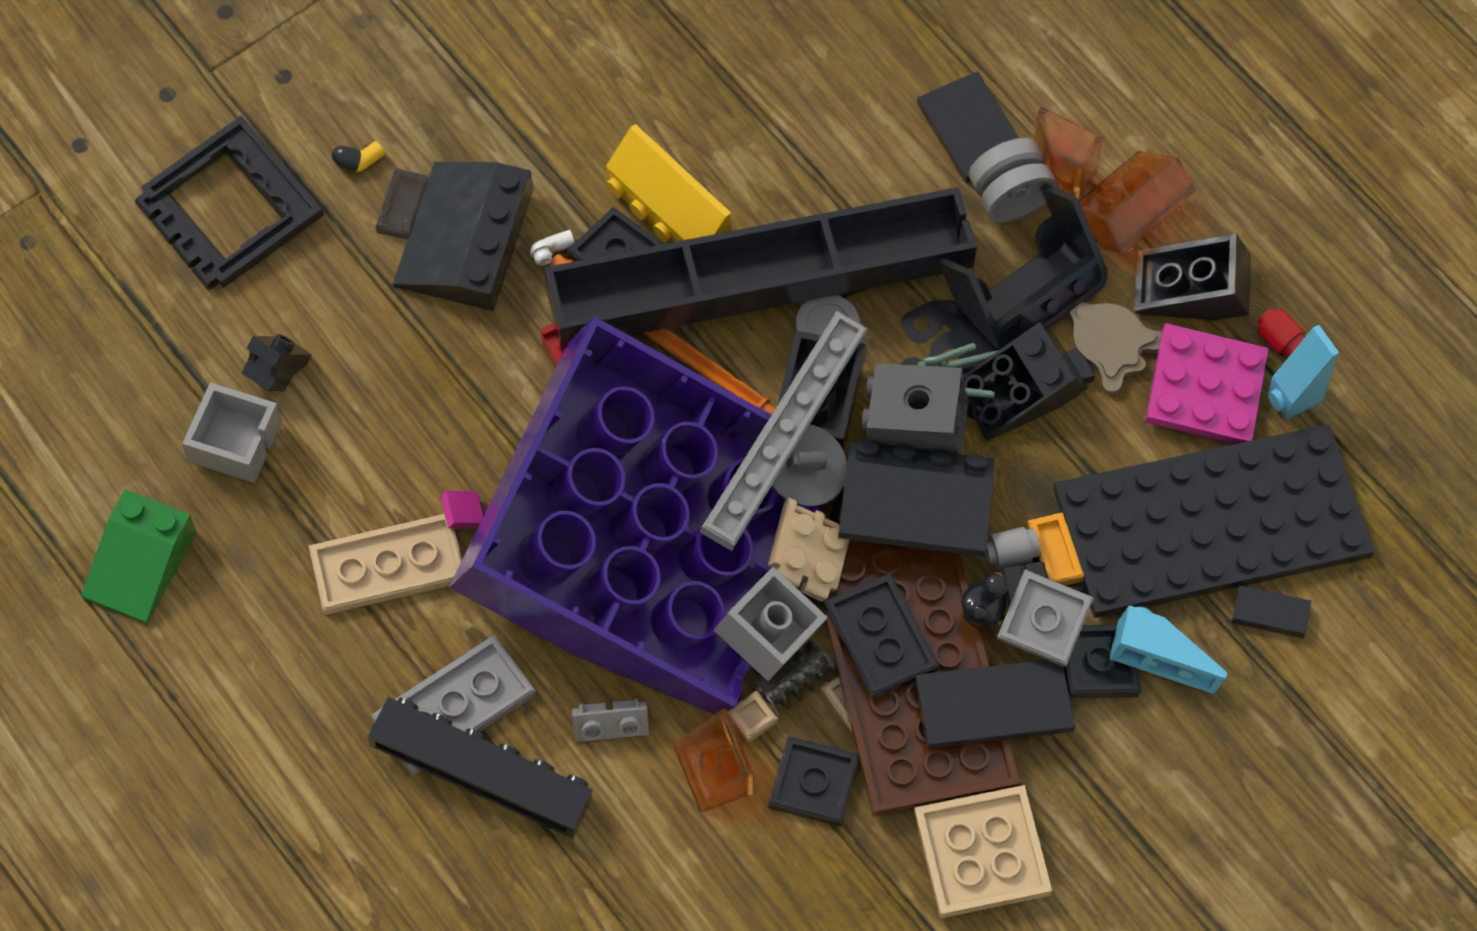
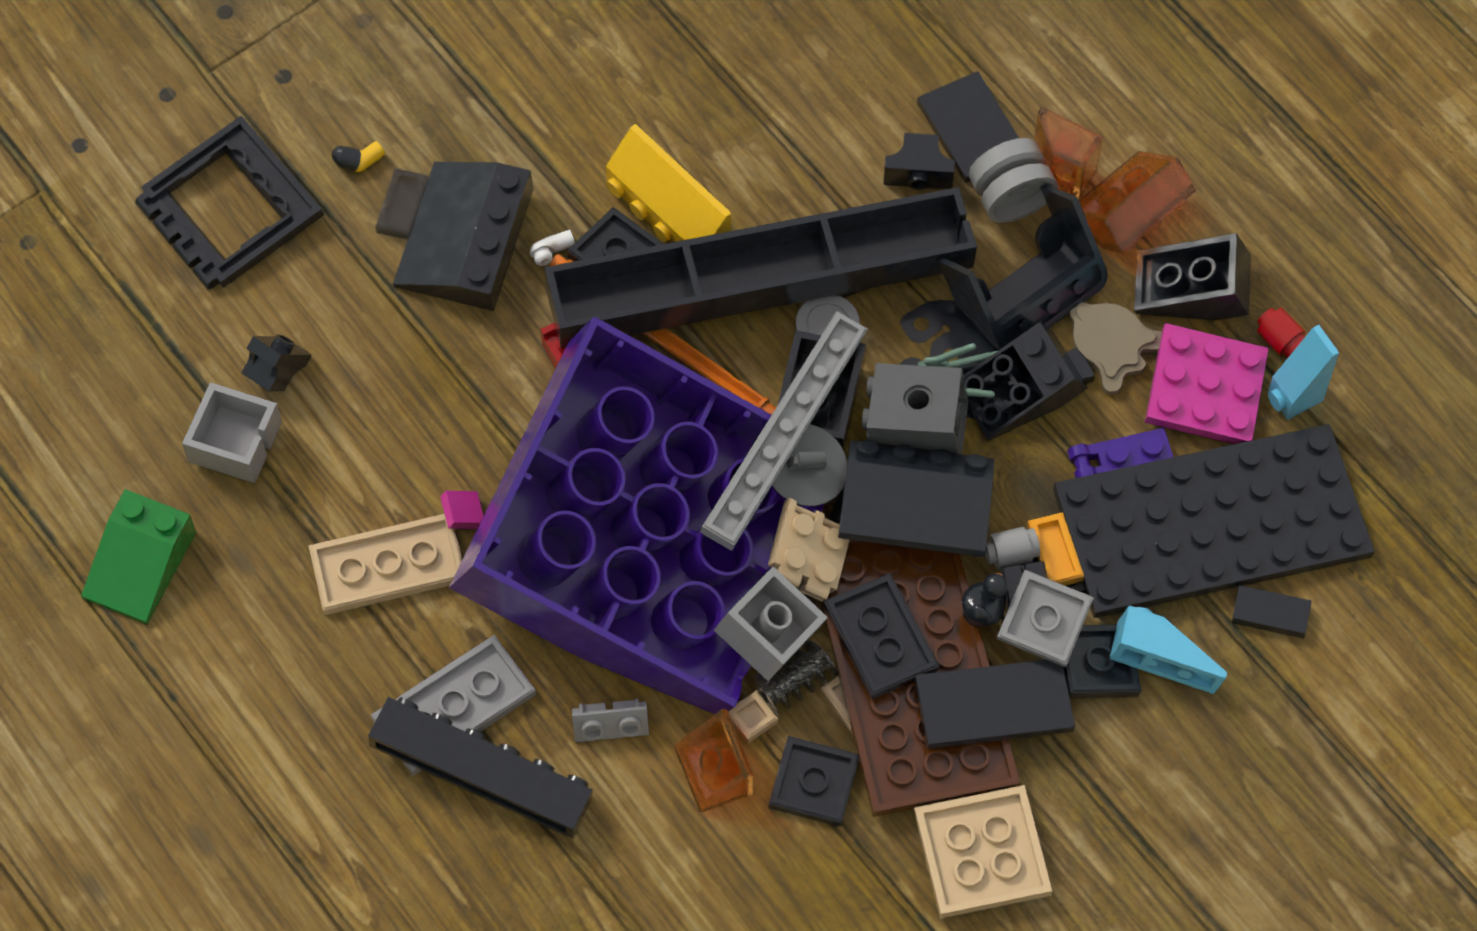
(919, 164): none -> black brick
(1120, 452): none -> dark purple plate

